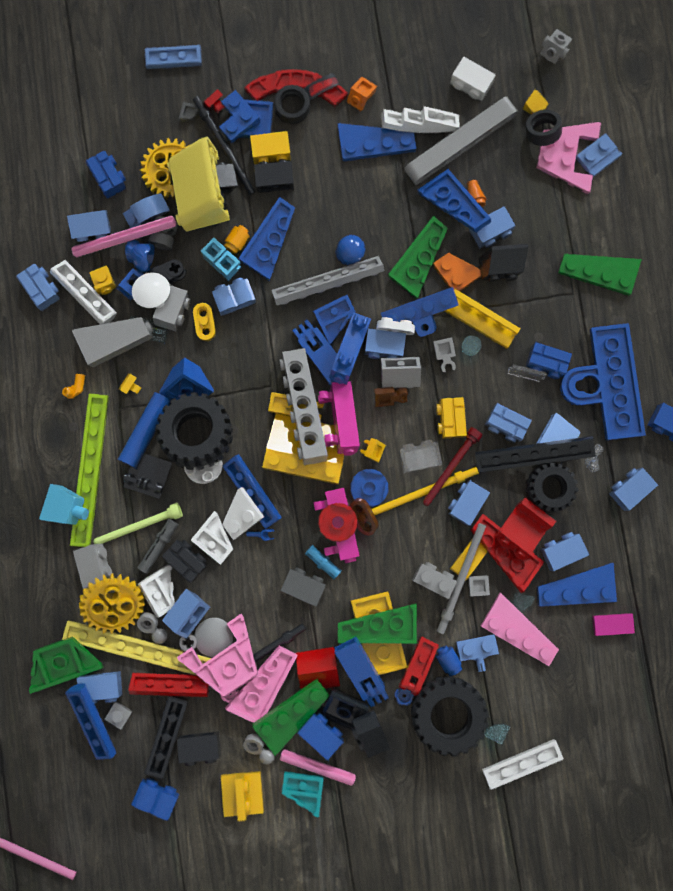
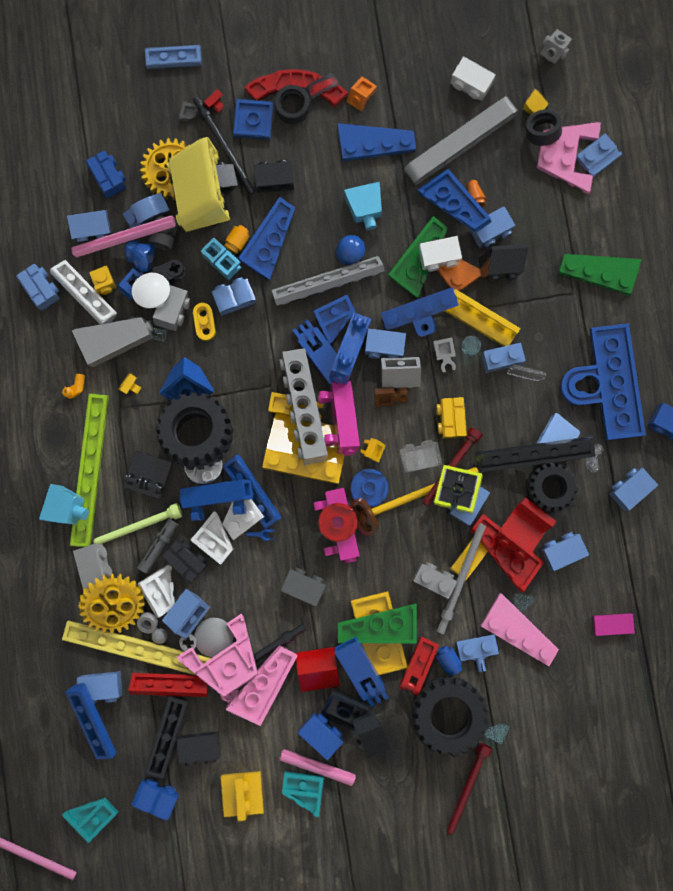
(61, 663): green wing -> none
(91, 817): none -> teal wing
(118, 715): light grey plate -> none
(143, 431): blue brick -> none
(215, 494): none -> blue brick
(242, 117): blue plate -> none
(254, 745): light grey plate -> none
(270, 147): yellow brick -> none
(287, 718): green wing -> none
(323, 562): dark azure pin -> none
(364, 203): none -> medium azure torso
(403, 326): white plate -> none
(403, 701): blue plate -> none
(427, 121): white slope -> none
(440, 253): none -> white brick
(465, 485): none -> piece
(478, 585): light grey plate -> none
(482, 753): none -> dark red piece
(502, 358): none -> medium blue brick
(507, 423): medium blue brick -> none
(522, 764): white plate -> none
(548, 360): blue brick -> none
(583, 588): blue wing -> none

